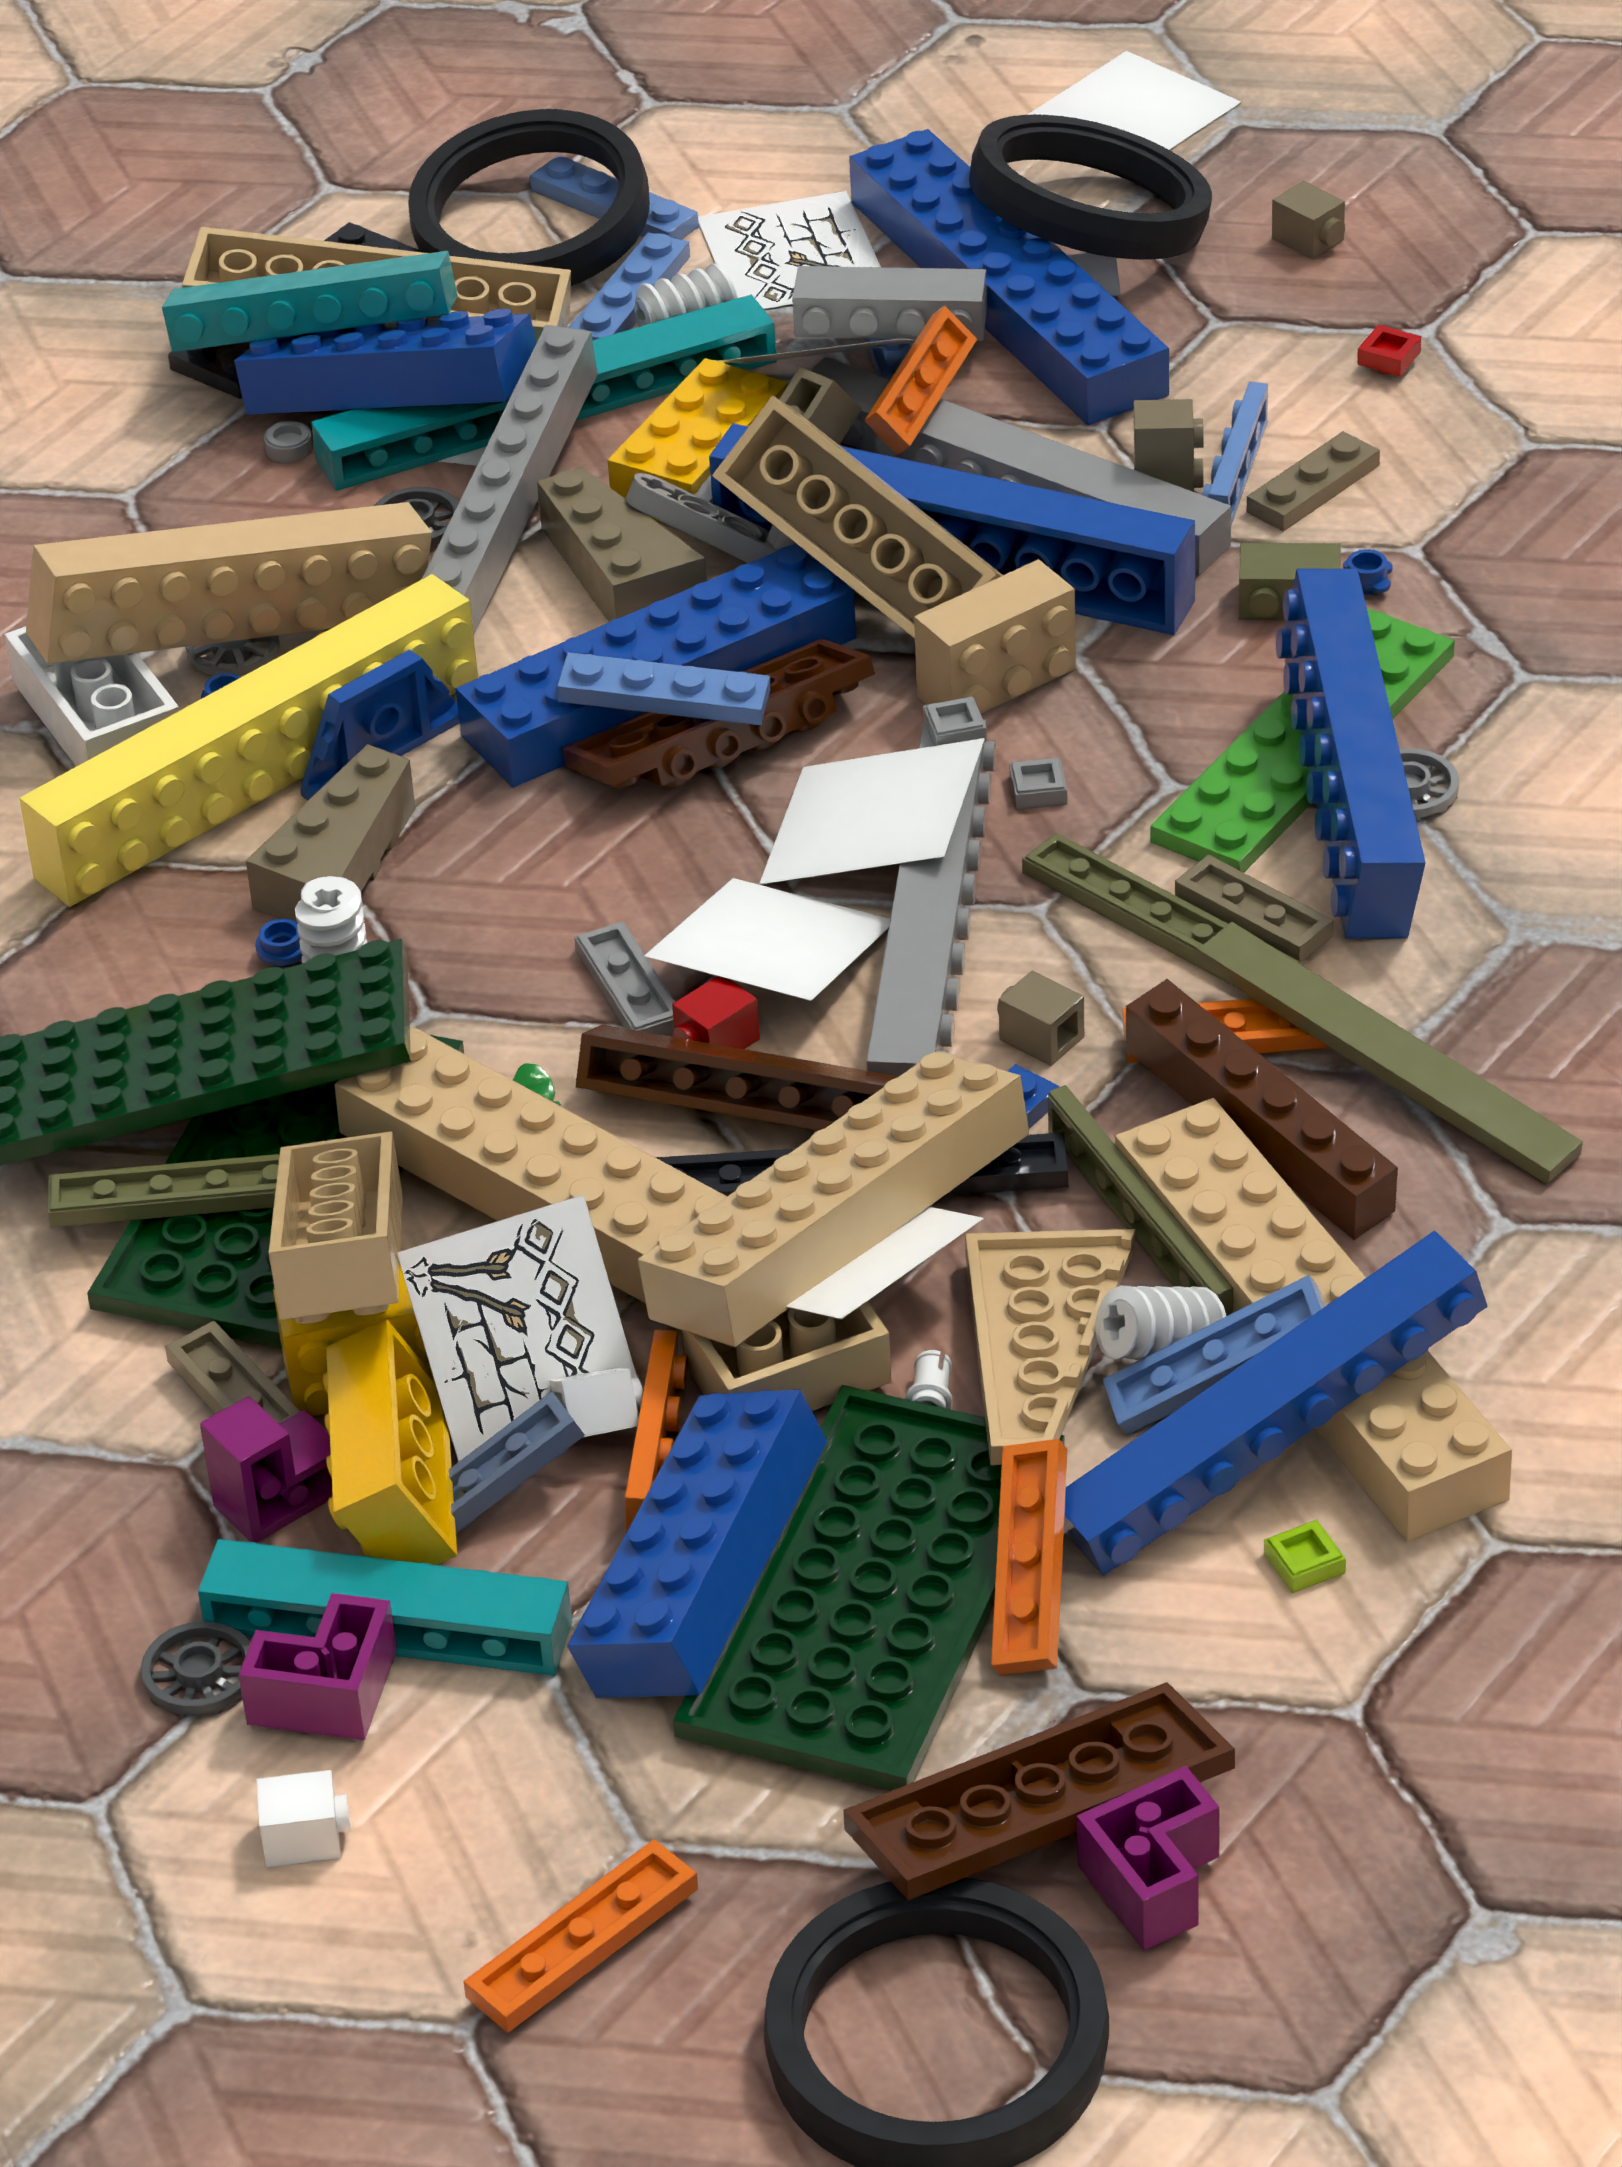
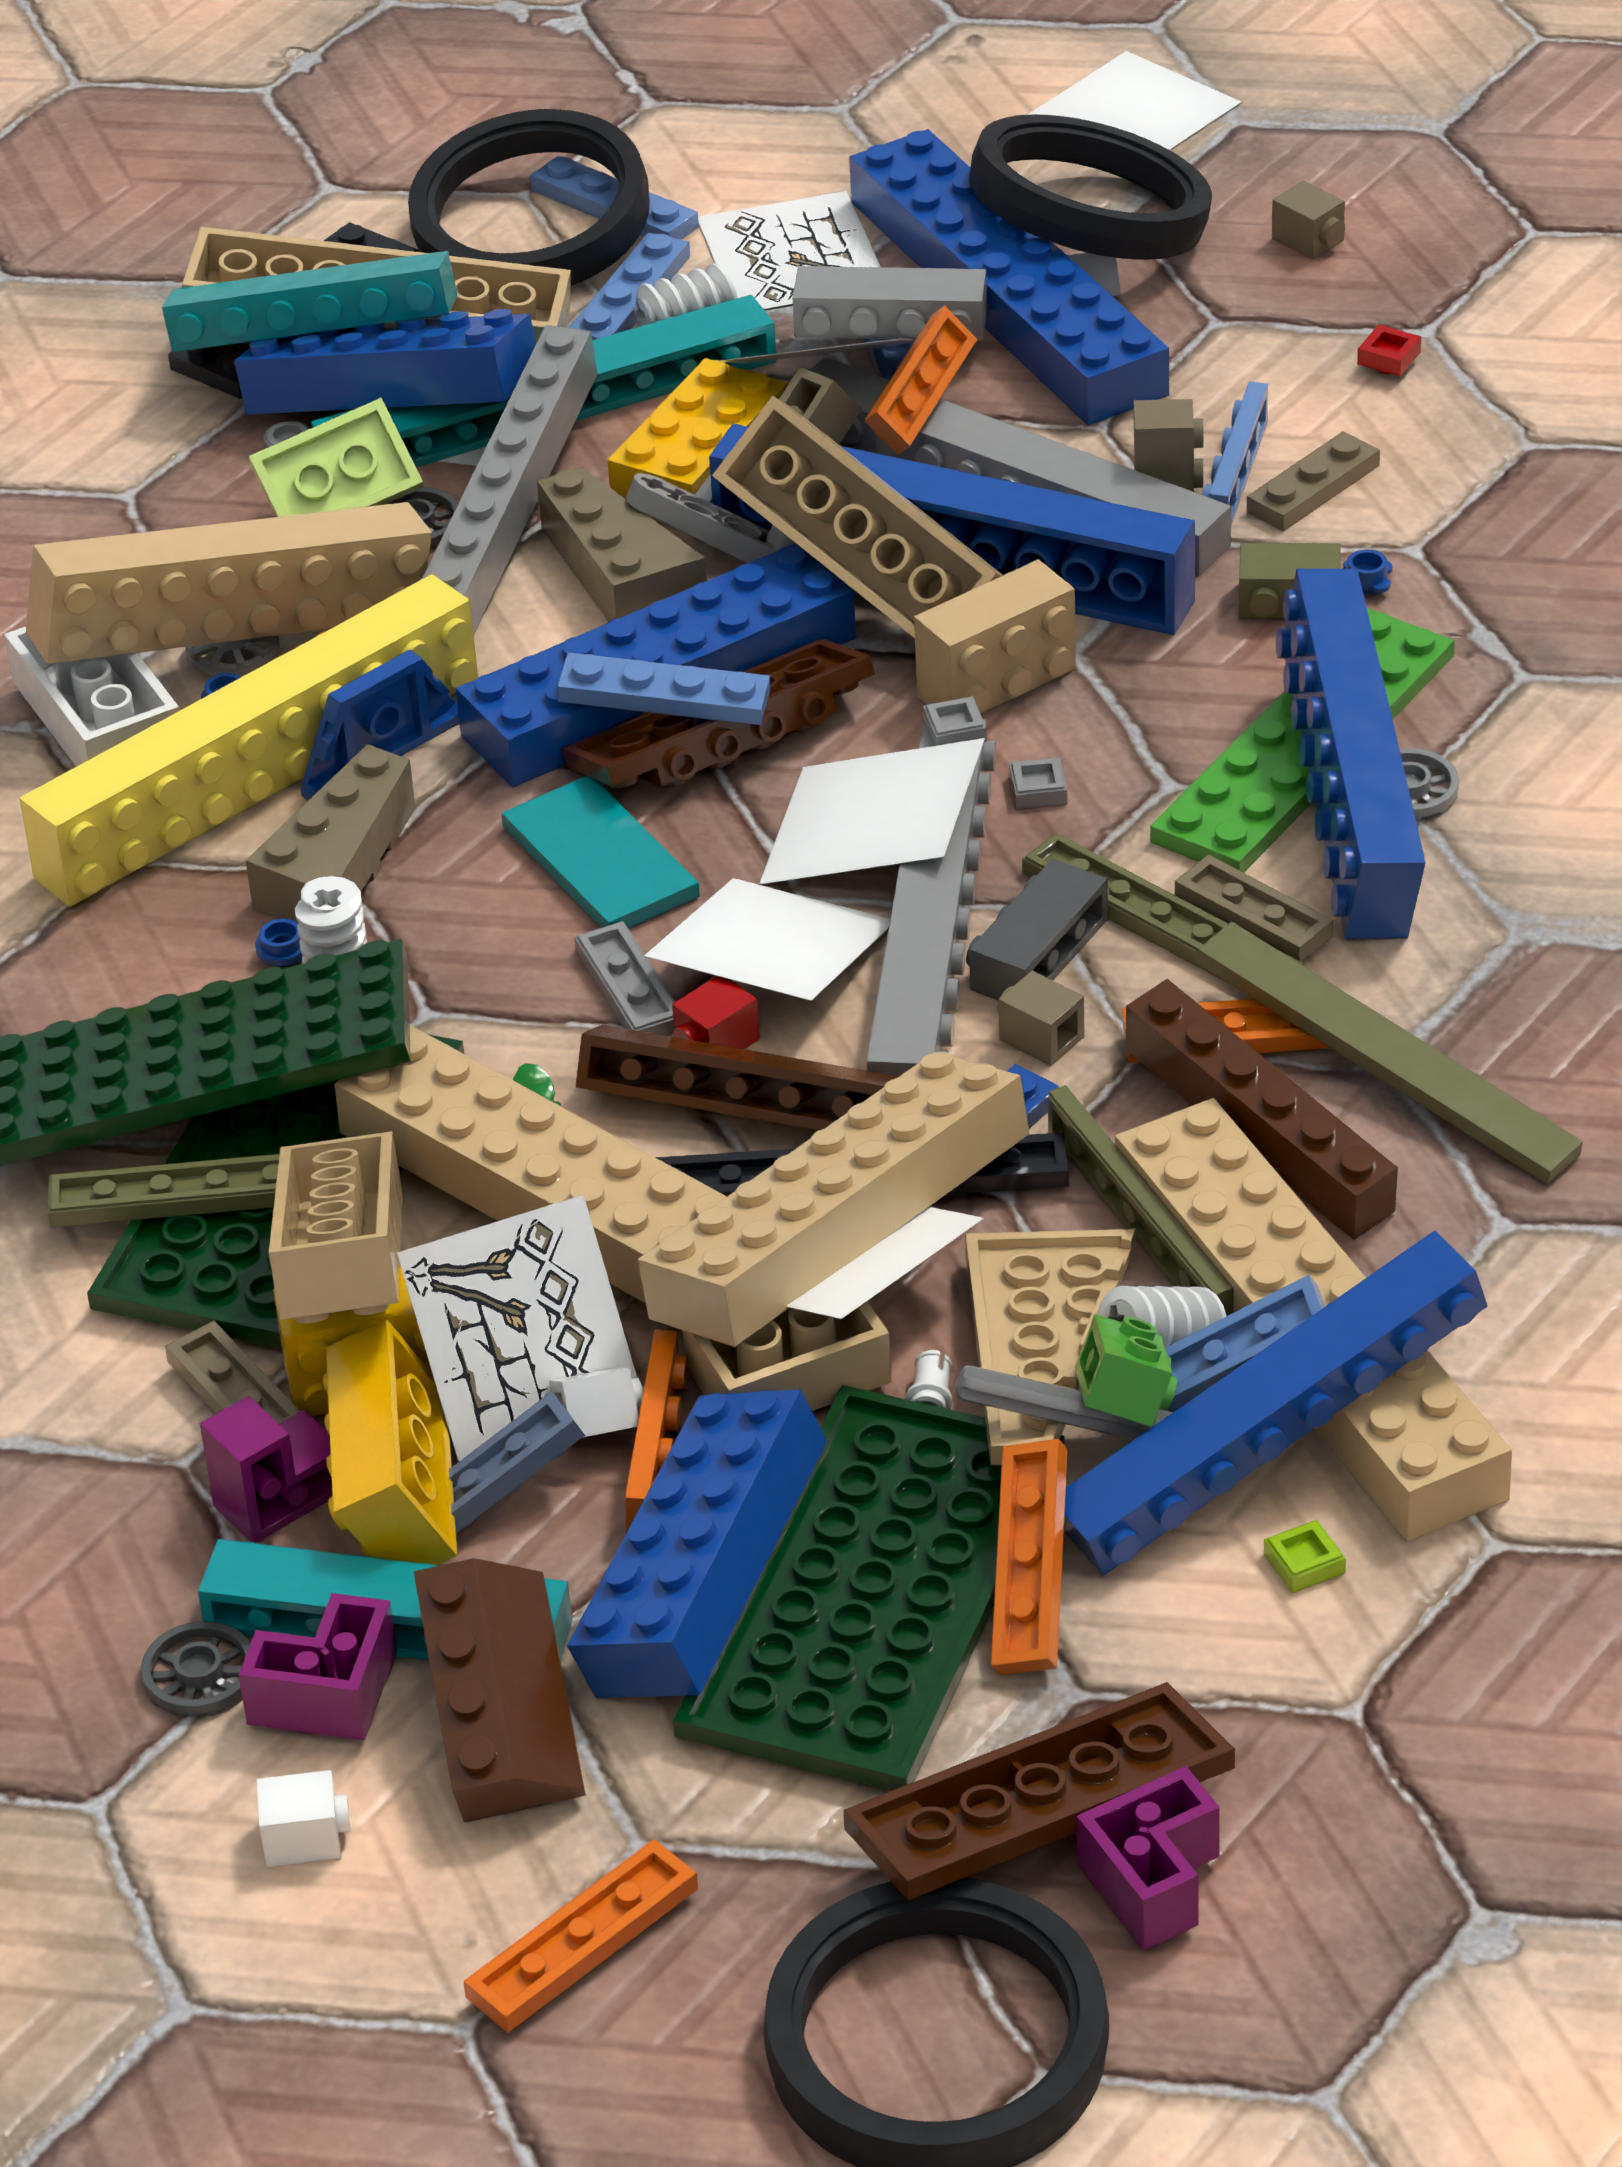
(338, 465): none -> yellowish green plate
(498, 1687): none -> reddish brown slope
(600, 854): none -> teal tile
(1039, 928): none -> dark grey brick
(1042, 1401): none -> light grey axle
(1125, 1369): none -> bright green brick

